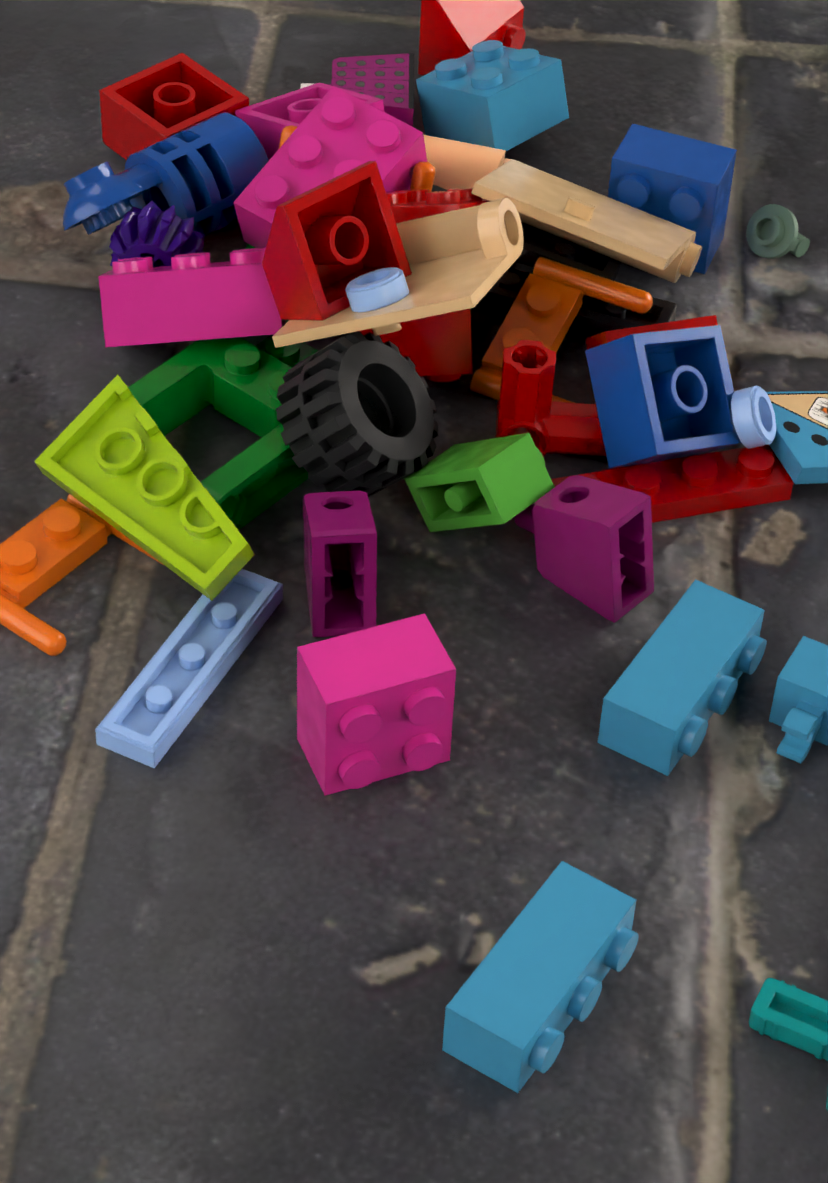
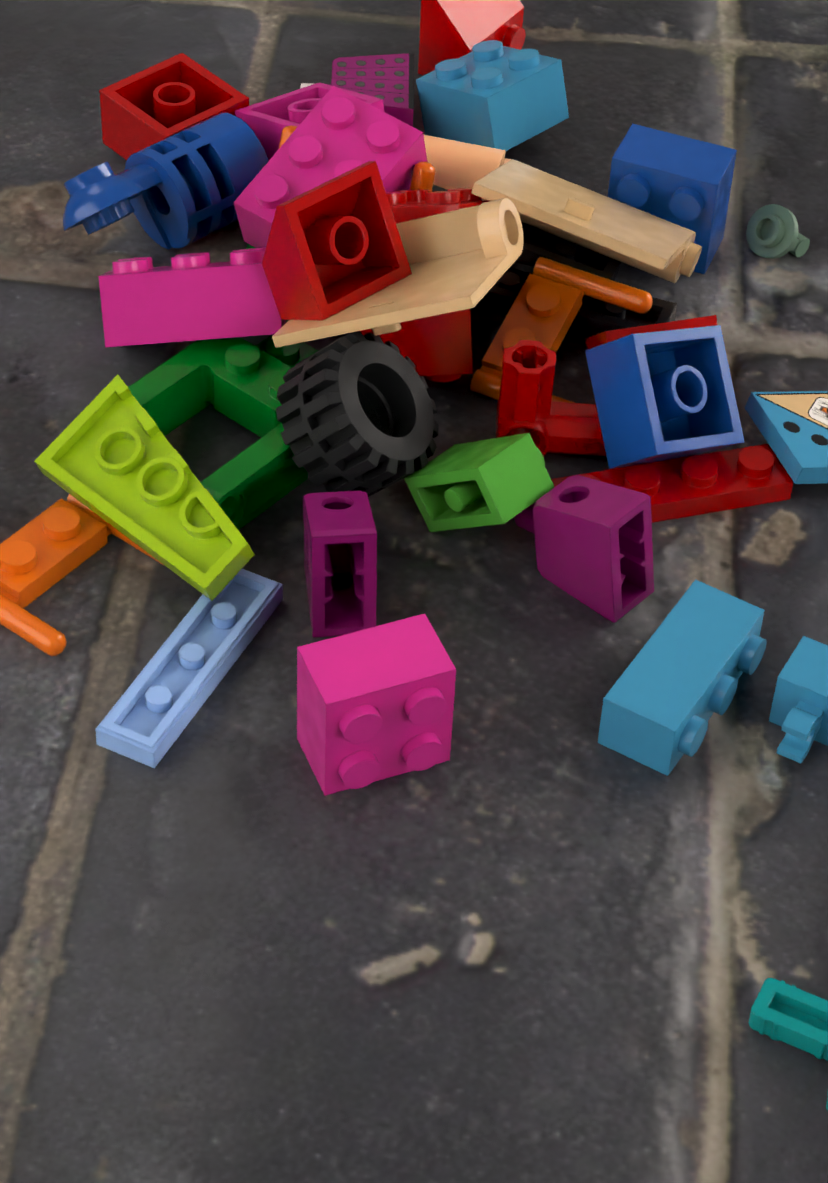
(155, 235): dark purple gear -> none
(377, 289): light blue tile -> none
(540, 977): dark azure brick -> none
(753, 417): light blue tile -> none

